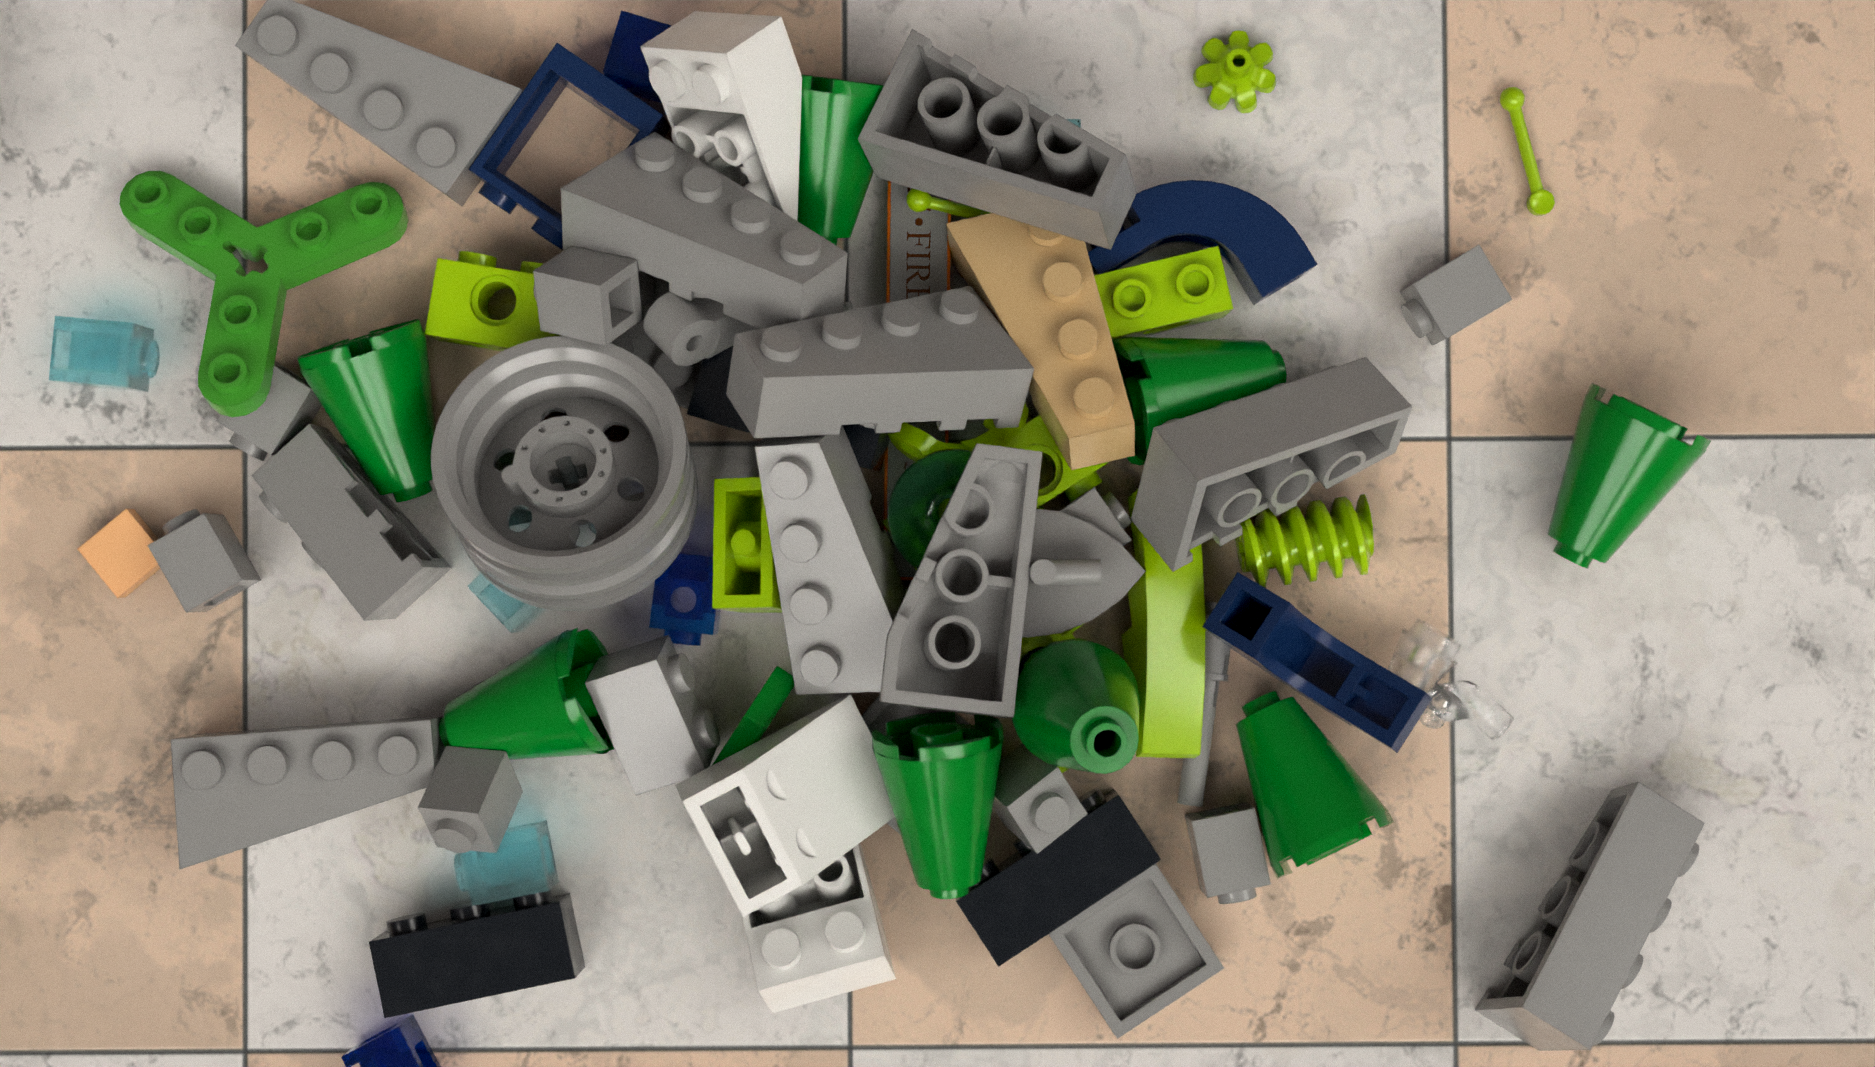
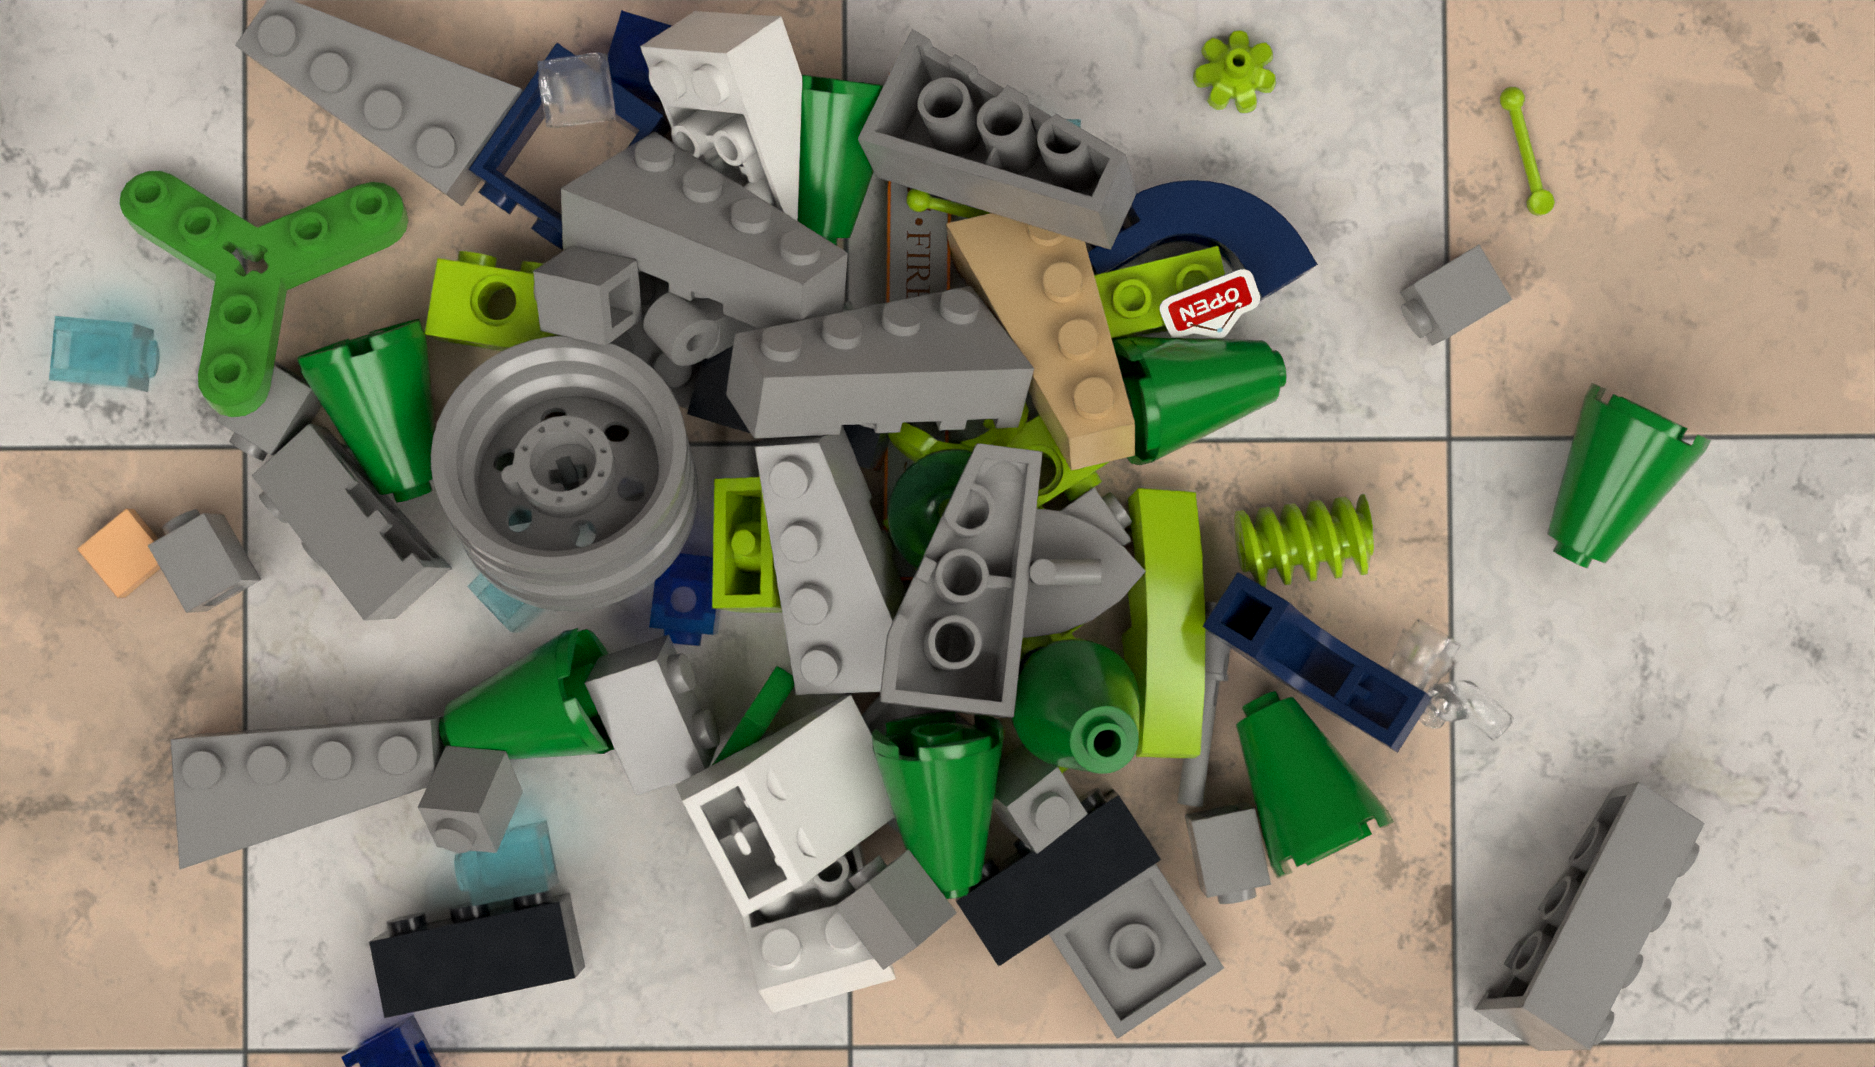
(576, 90): none -> clear tile
(894, 907): none -> light grey brick
(1211, 306): none -> sticker
(1263, 454): light grey wedge -> none

